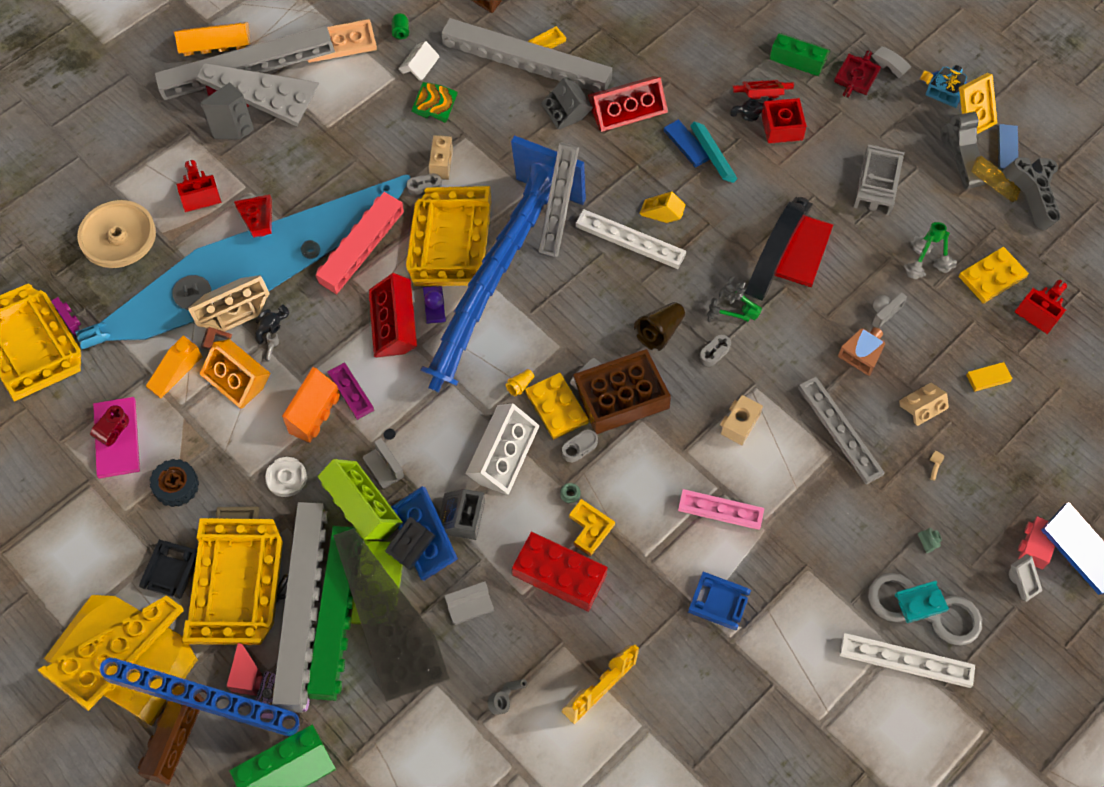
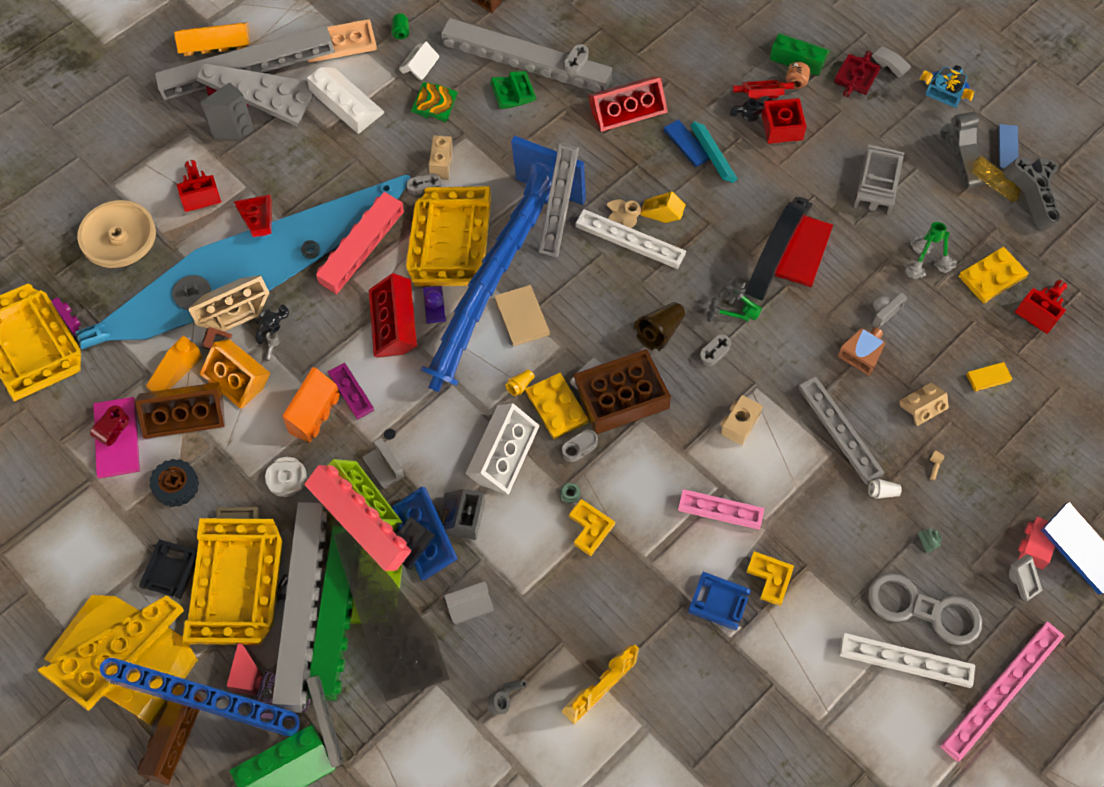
(180, 410): none -> reddish brown slope
(325, 721): none -> dark grey tile
(343, 98): none -> white slope
(357, 517): none -> coral brick
(513, 90): none -> green slope
(522, 315): none -> tan tile
(549, 38): yellow tile -> none
(559, 571): red brick -> none
(566, 104): dark grey slope -> none
(574, 58): none -> light grey beam
(622, 214): none -> tan plate
(775, 573): none -> yellow plate
(799, 74): none -> nougat head
(883, 489): none -> white cone
(921, 602): teal plate -> none
(980, 97): yellow plate -> none
(1002, 691): none -> bright pink tile

